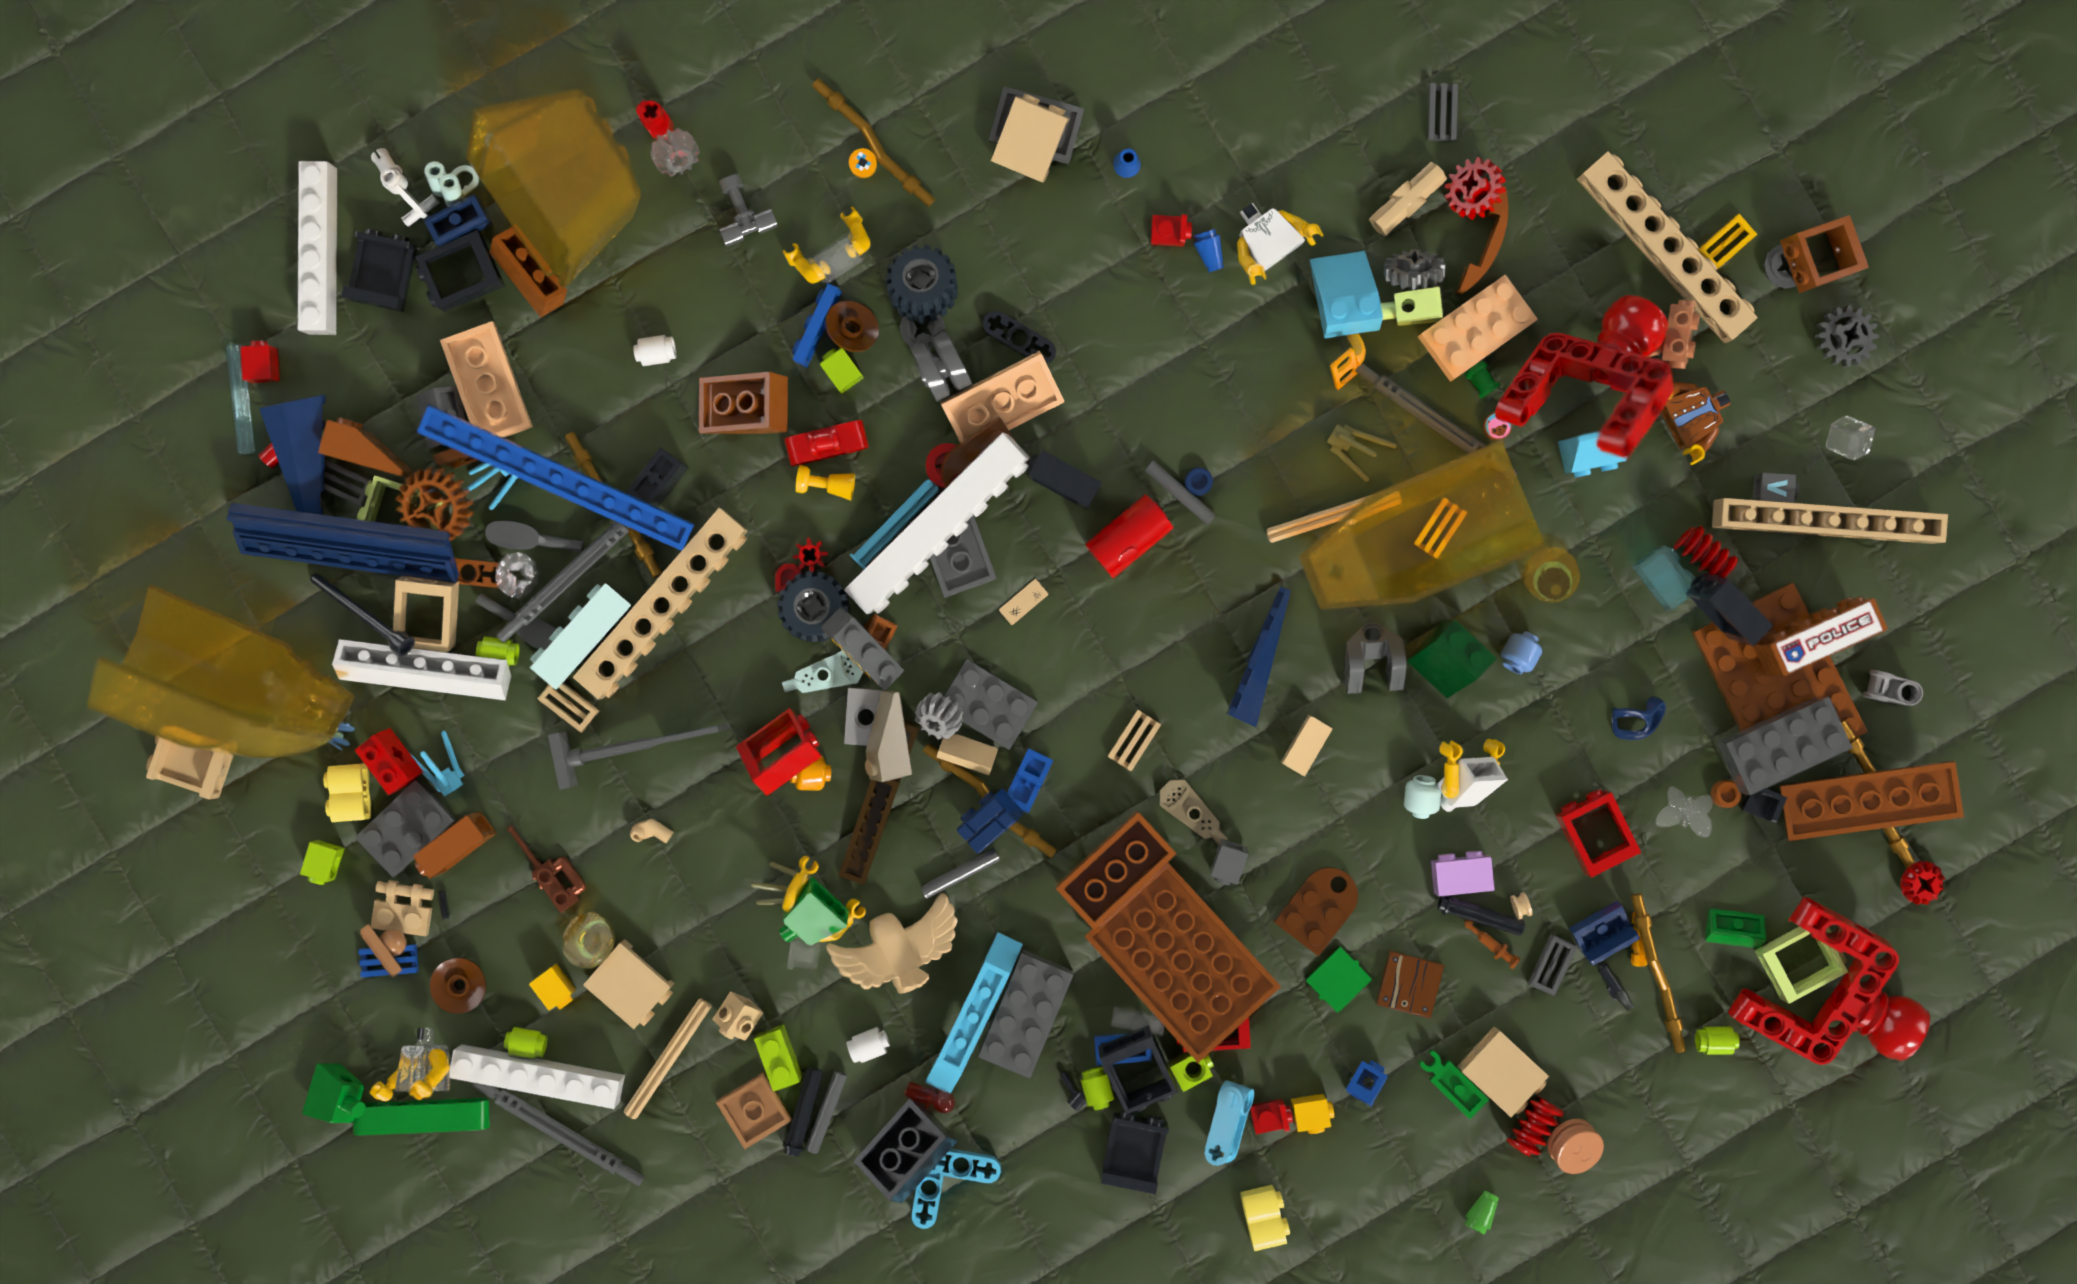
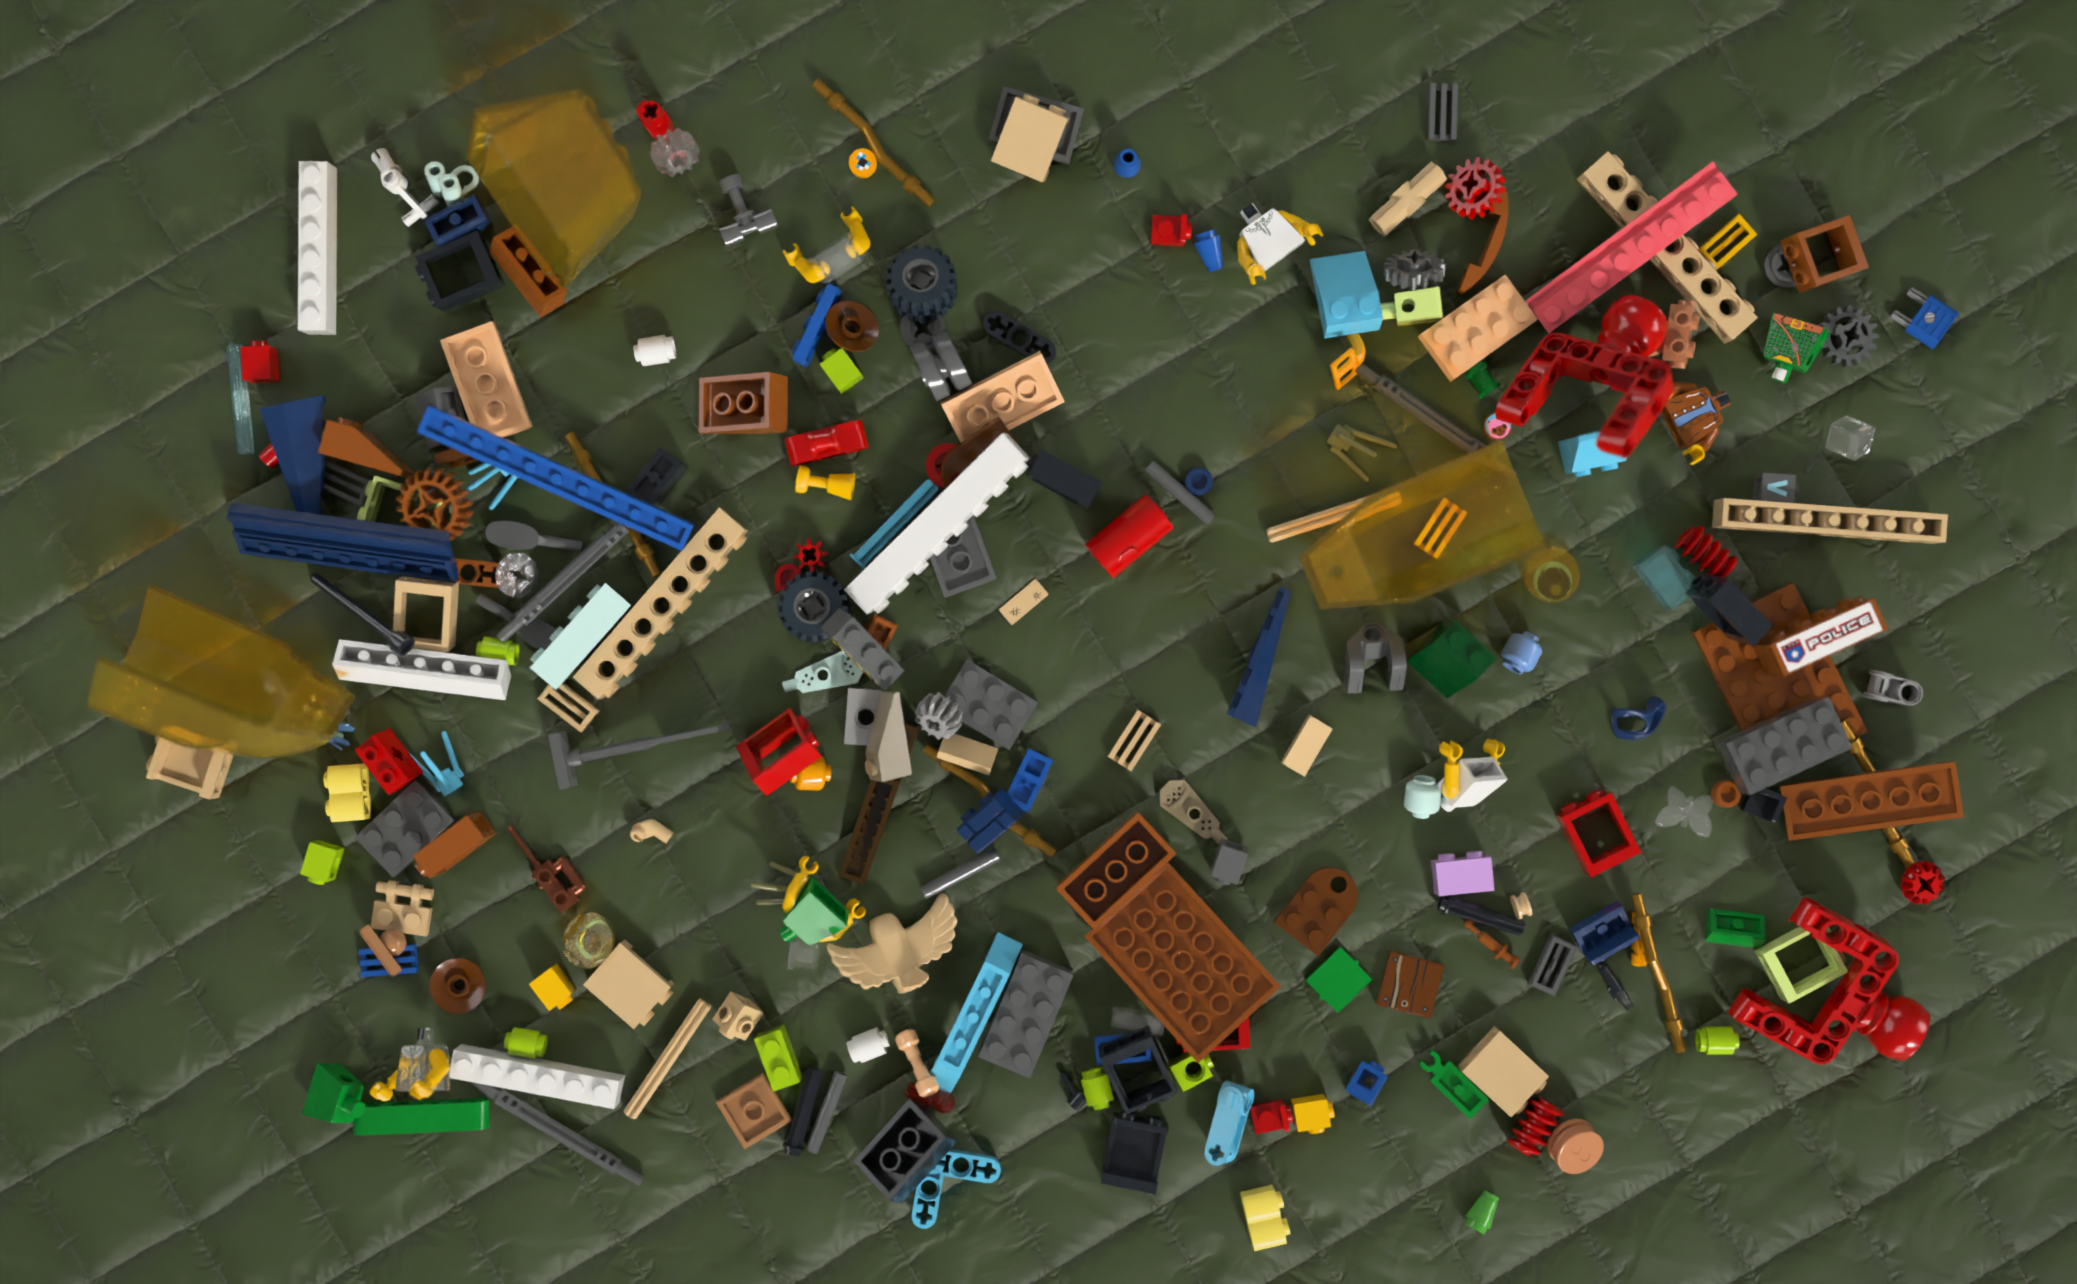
(381, 270): black panel -> none
(442, 897): black leg -> none
(926, 1083): none -> light nougat piece
(1631, 247): none -> coral plate
(1792, 345): none -> torso
(1930, 320): none -> blue piece

